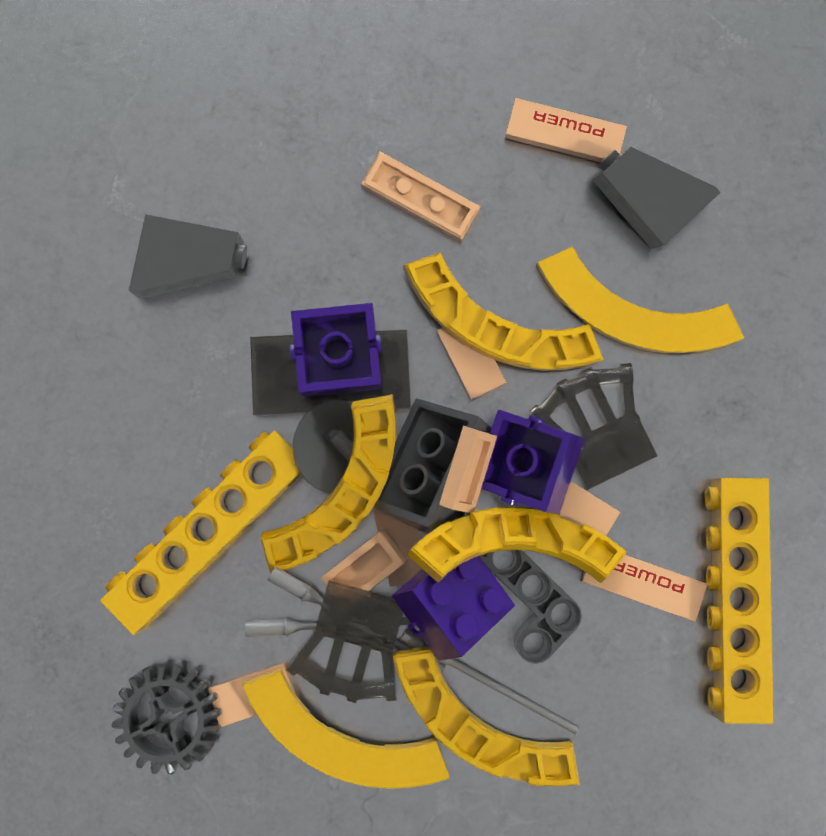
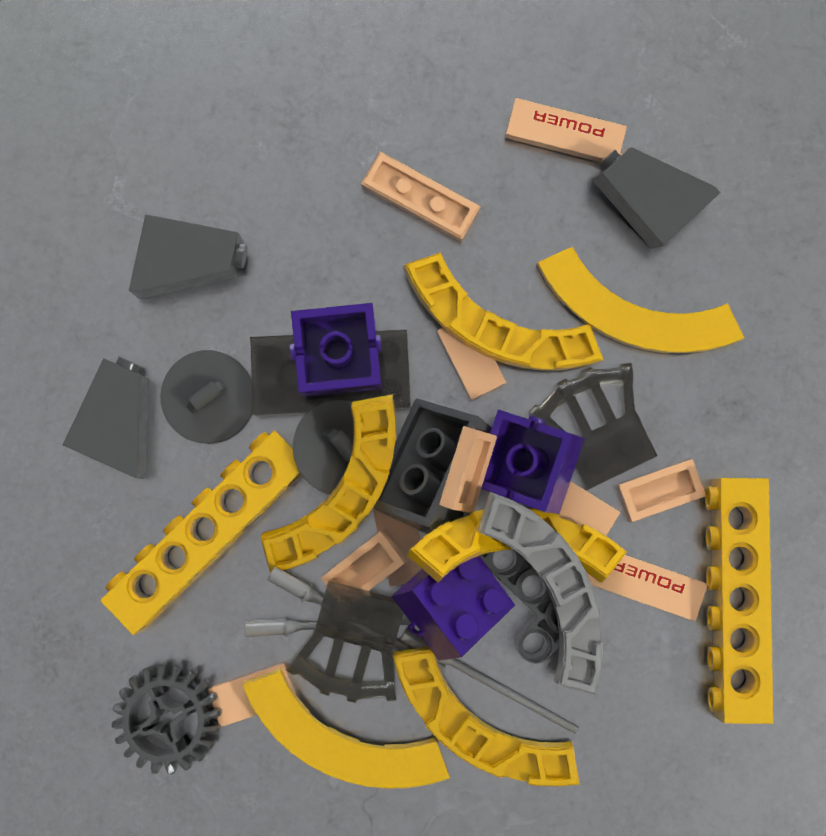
(114, 419): none -> dark grey slope
(207, 396): none -> dark grey shield
(565, 581): none -> light grey tile
(661, 490): none -> light nougat tile

